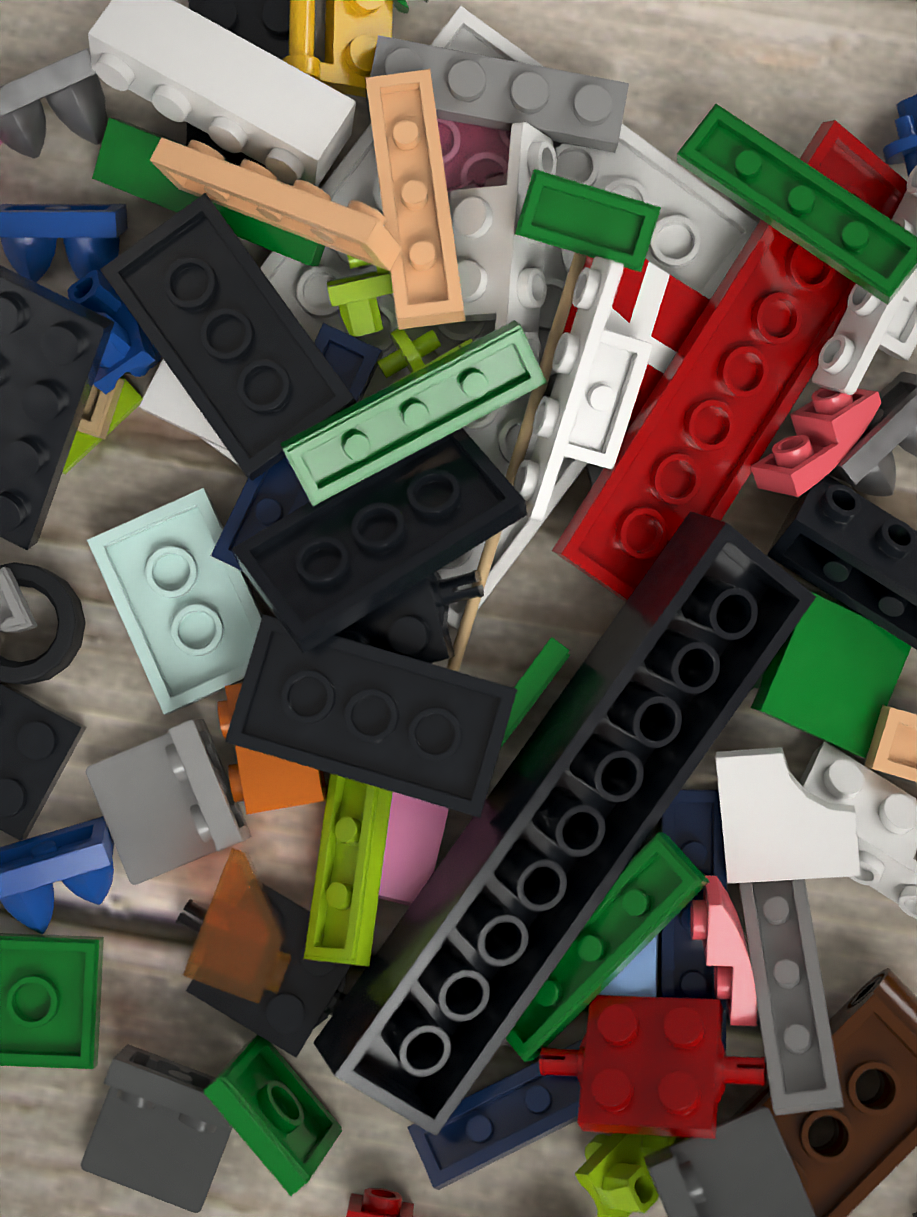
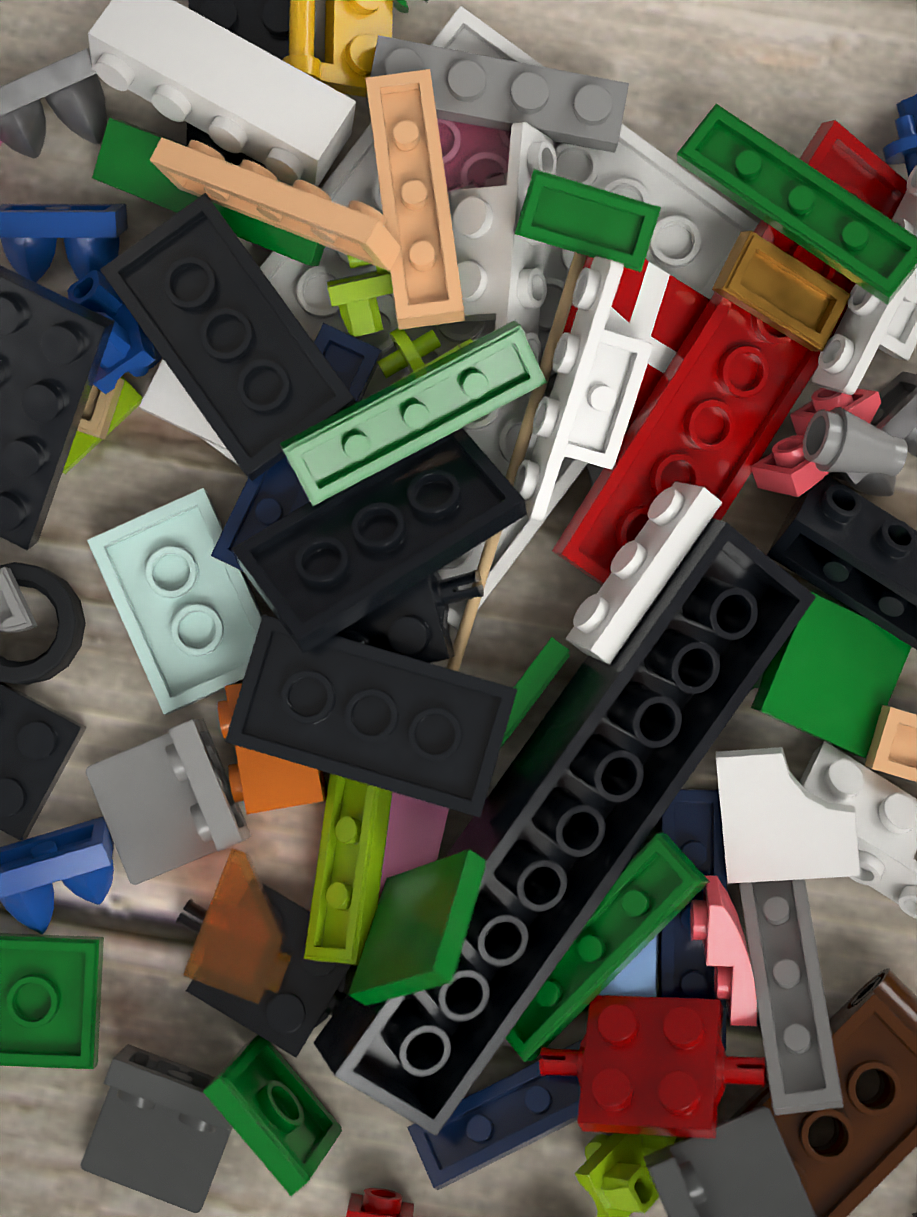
(418, 929): none -> green tile
(642, 570): none -> white plate
(781, 291): none -> pearl gold tile
(849, 444): none -> light grey cone

